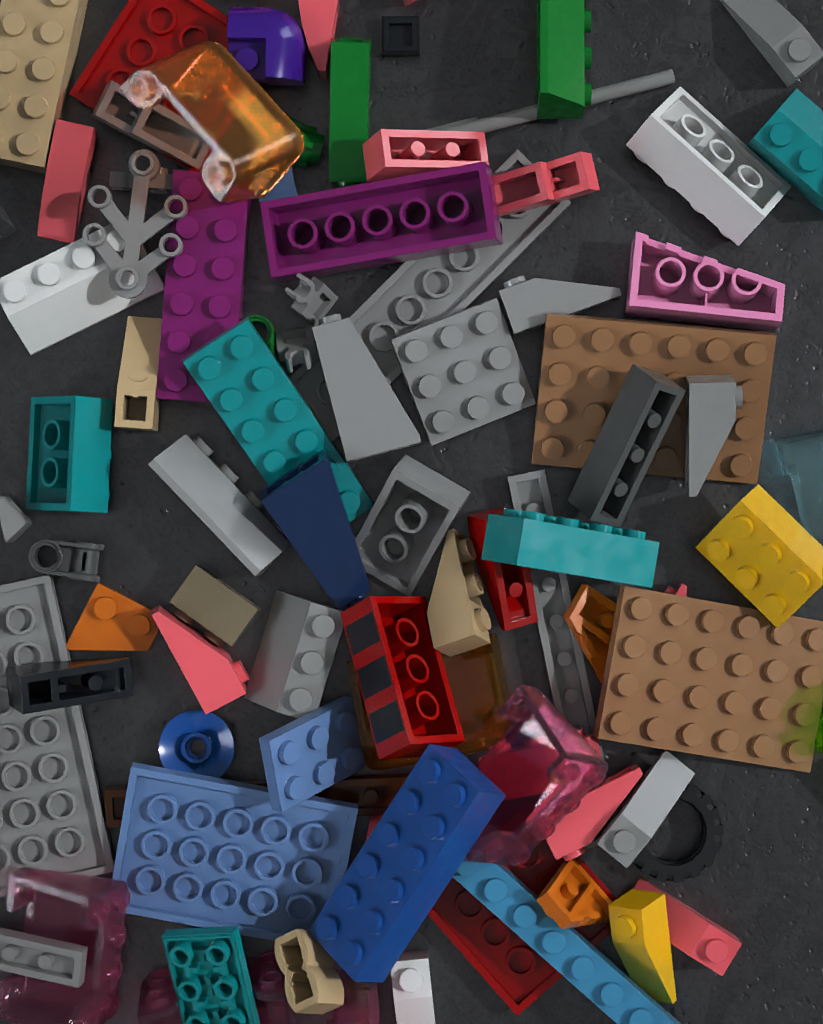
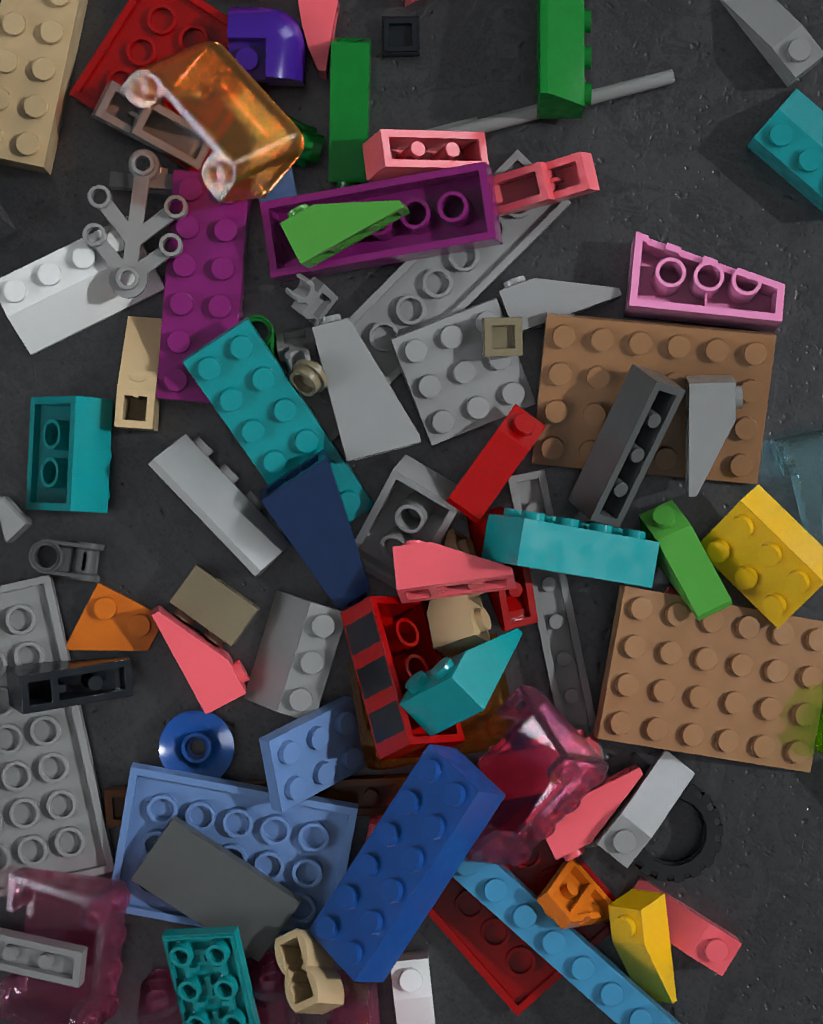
(66, 181): coral slope -> none
(215, 886): none -> dark grey tile
(308, 377): none -> dark tan plate
(329, 228): none -> bright green slope
(438, 572): none -> coral slope
(458, 685): none -> teal slope
(496, 463): none -> red slope
(502, 336): none -> dark tan plate
(591, 623): orange wing -> none
(684, 560): none -> bright green slope
(708, 165): white slope -> none

